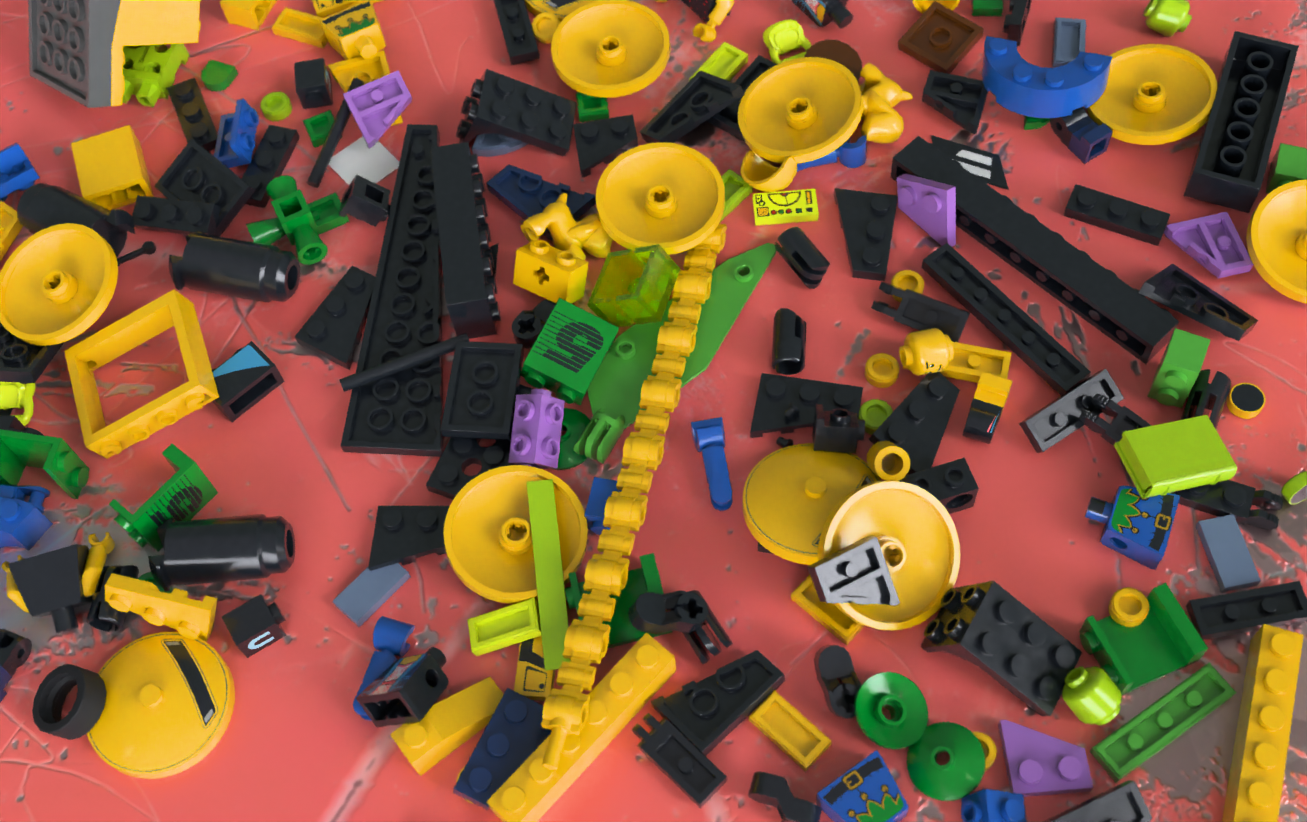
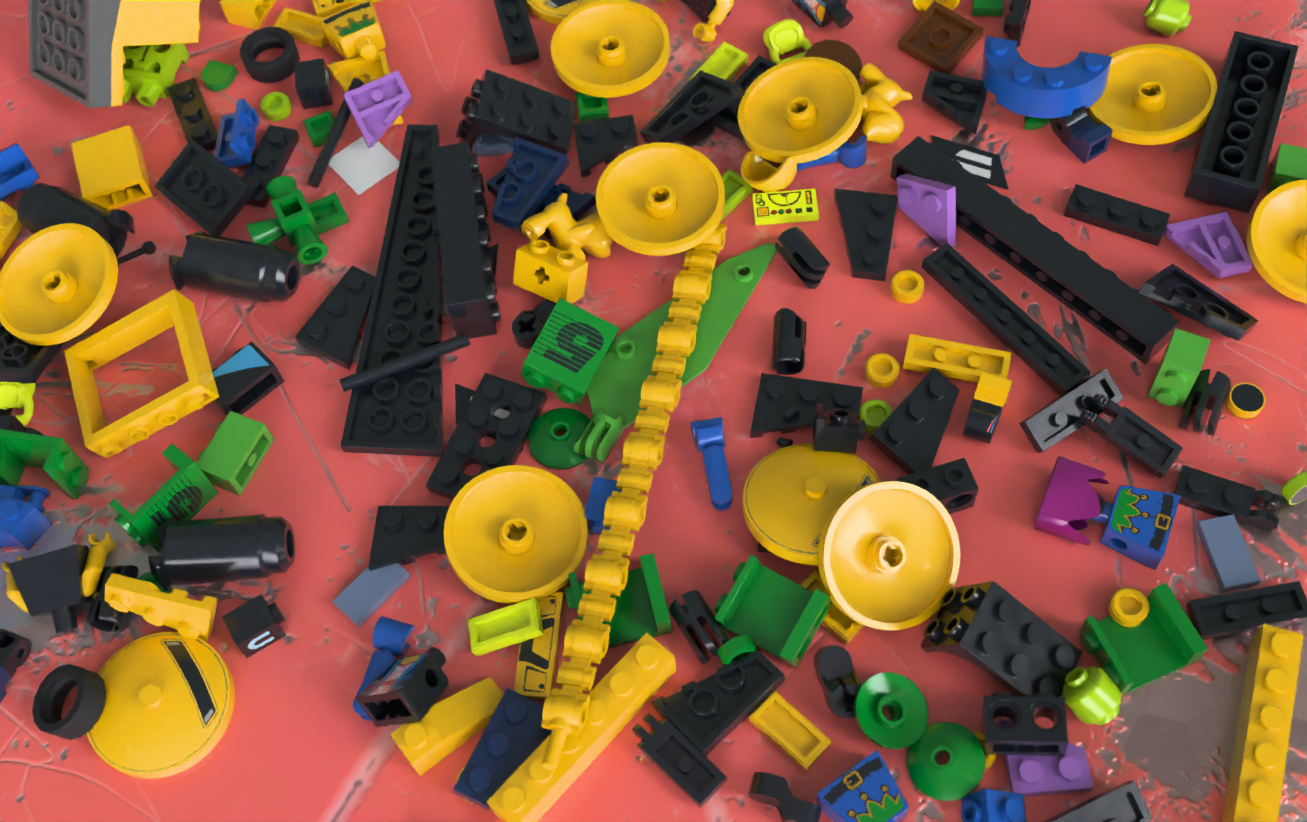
(175, 215): black plate -> none
(235, 452): none -> bright green brick
(266, 39): none -> black tyre
(365, 201): black brick -> none
(482, 390): black plate -> none
(528, 180): none -> dark blue wing
(536, 430): medium lavender brick -> none
(545, 26): yellow tile -> none
(548, 571): lime sticker -> none
(634, 286): clear neon green piece -> none
(668, 612): black piece -> none
(736, 649): none -> green tile
(772, 611): none -> green panel
(854, 575): wing -> none
(888, 461): yellow brick -> none
(923, 312): black hinge -> none
(926, 351): yellow head -> none
(1025, 735): none -> black brick
(1068, 40): sand blue tile -> none
(1070, 500): none -> magenta piece
(1162, 722): bright green tile -> none
(1175, 456): lime piece -> none

